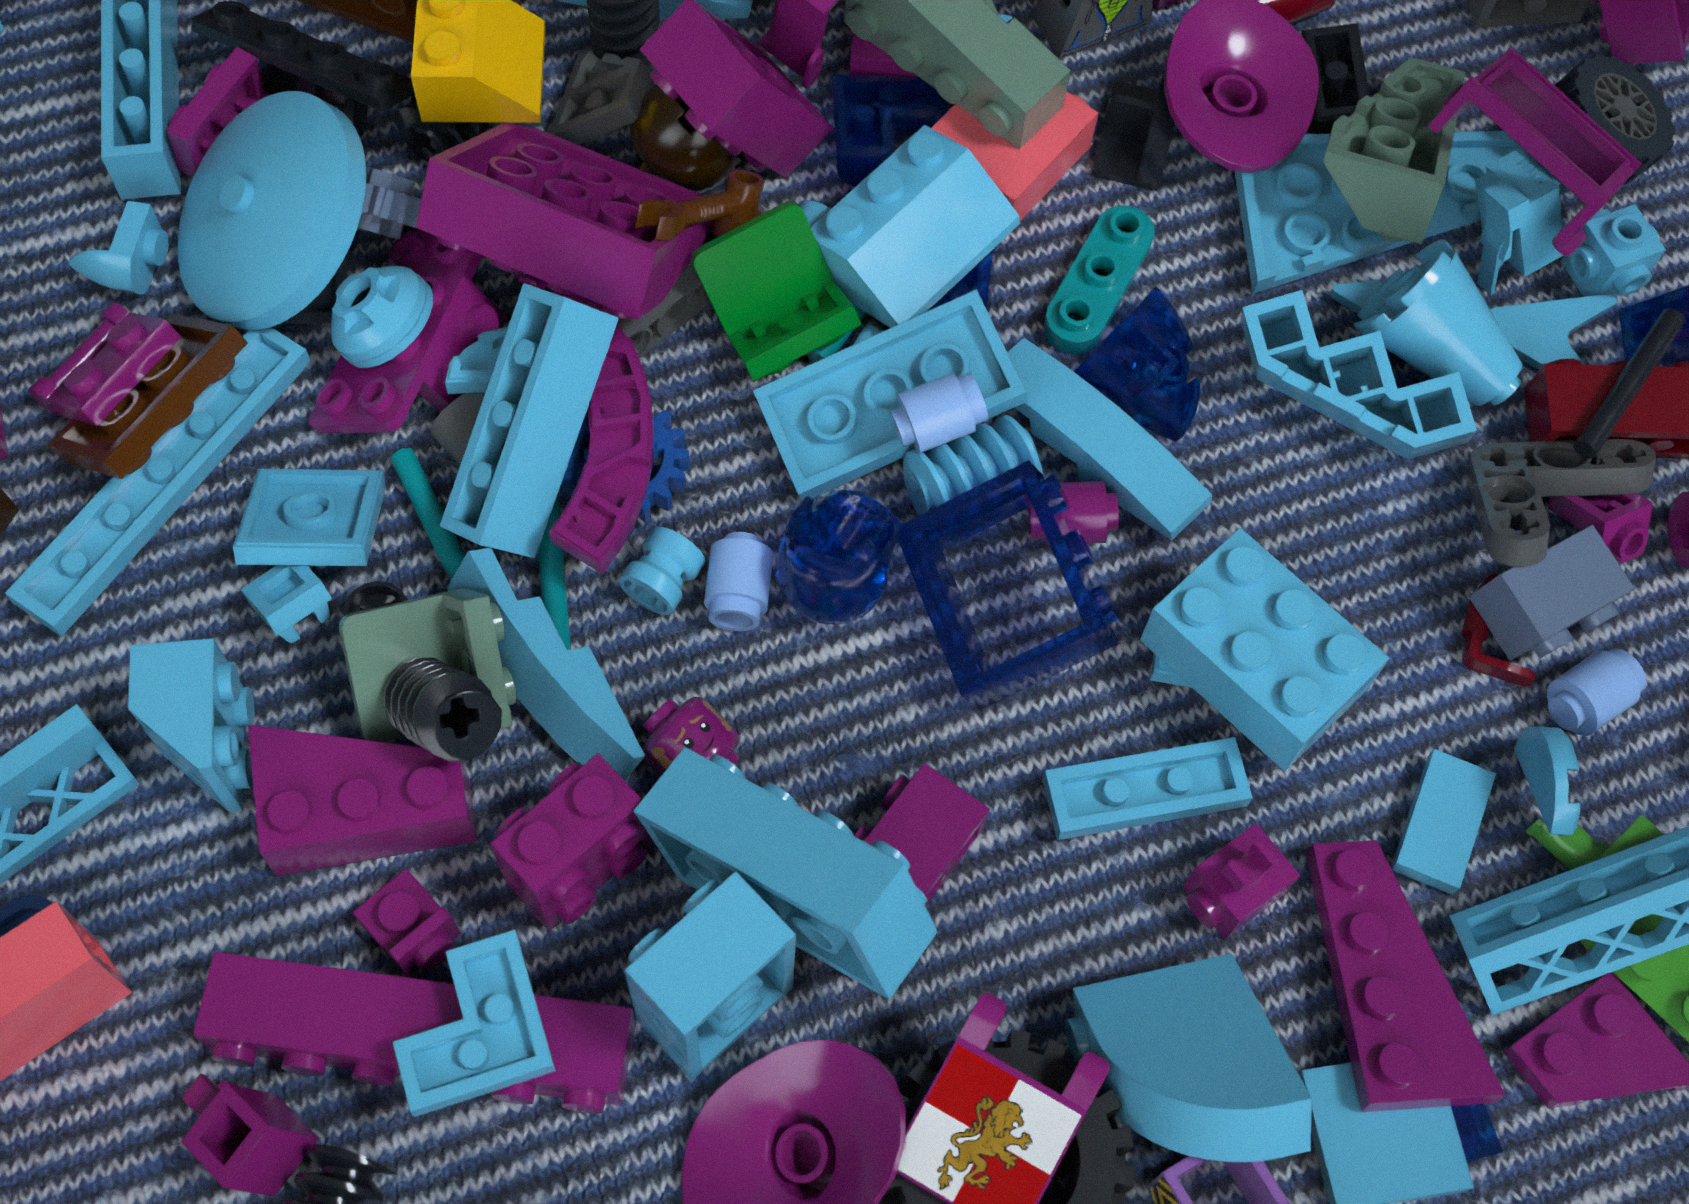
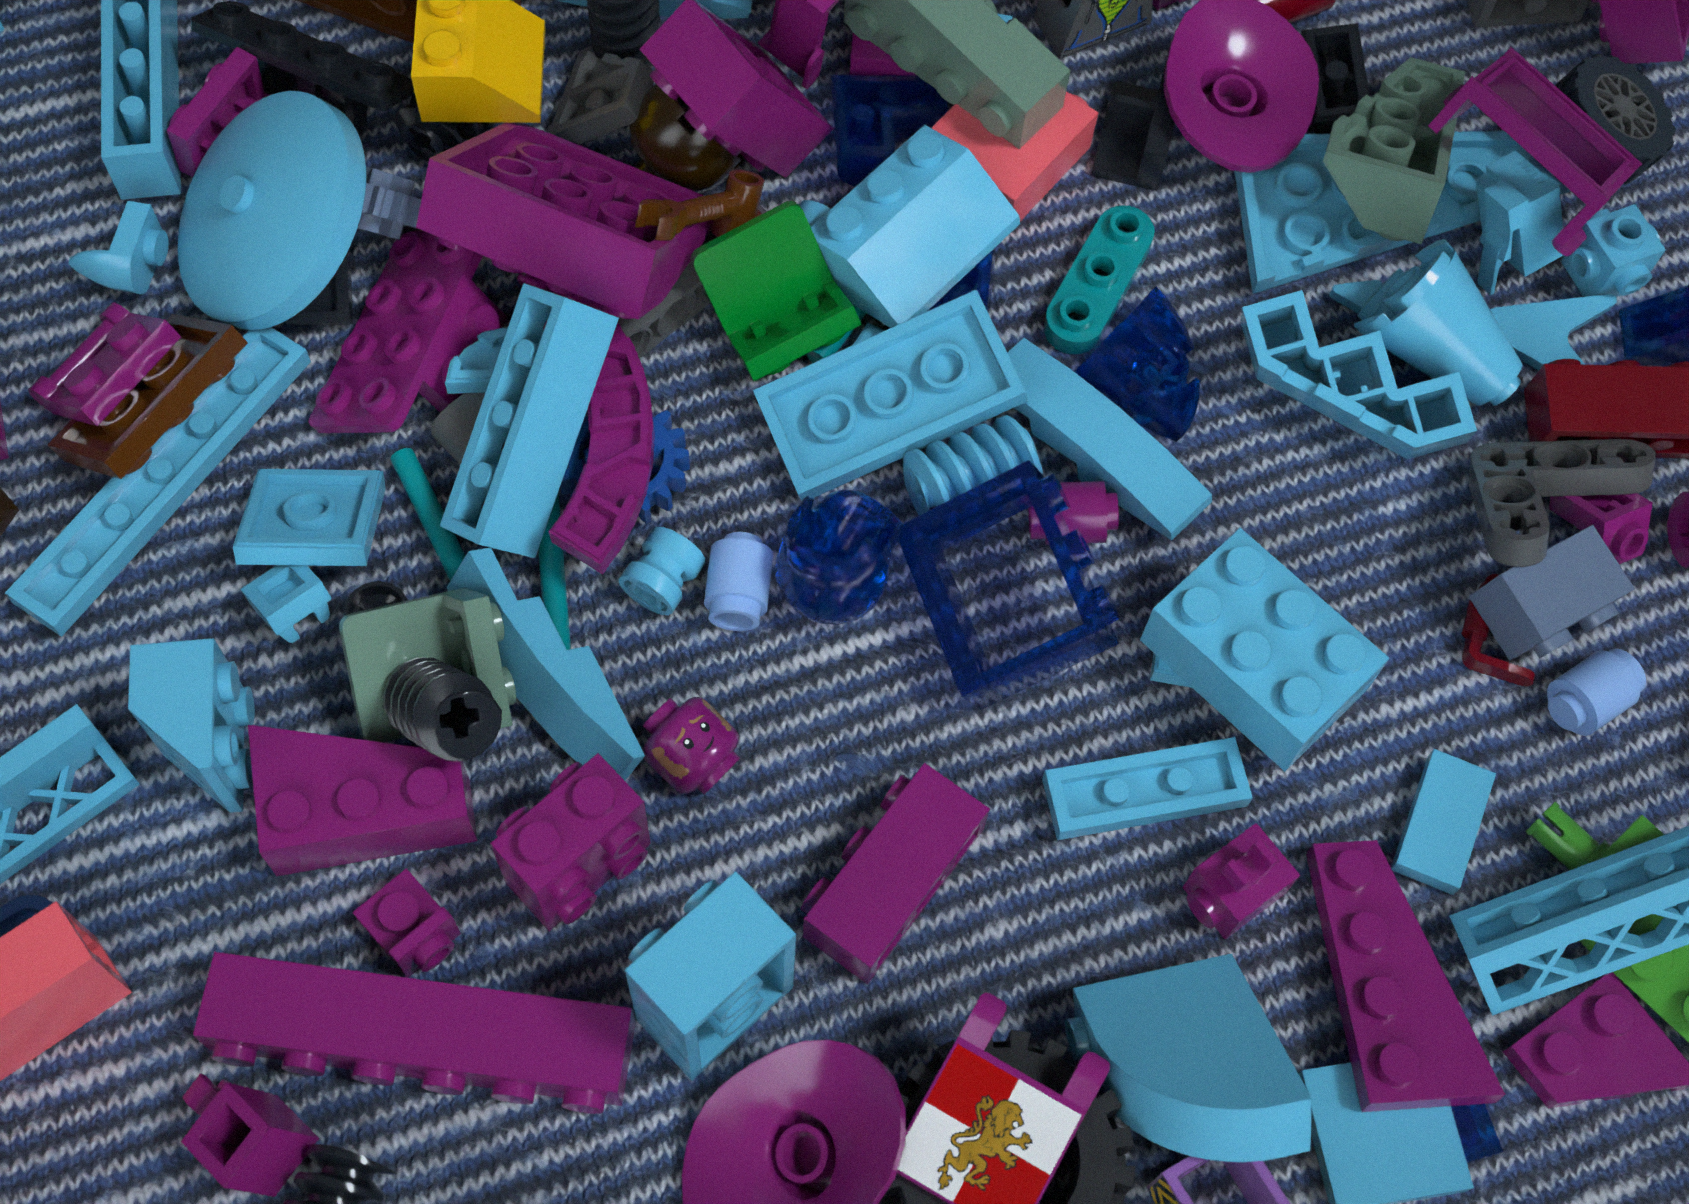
(379, 314): medium azure piece -> none
(495, 1041): medium azure plate -> none
(837, 893): medium azure brick -> none
(939, 411): light blue brick -> none
(1545, 759): medium azure tile -> none
(1629, 383): black bar -> none

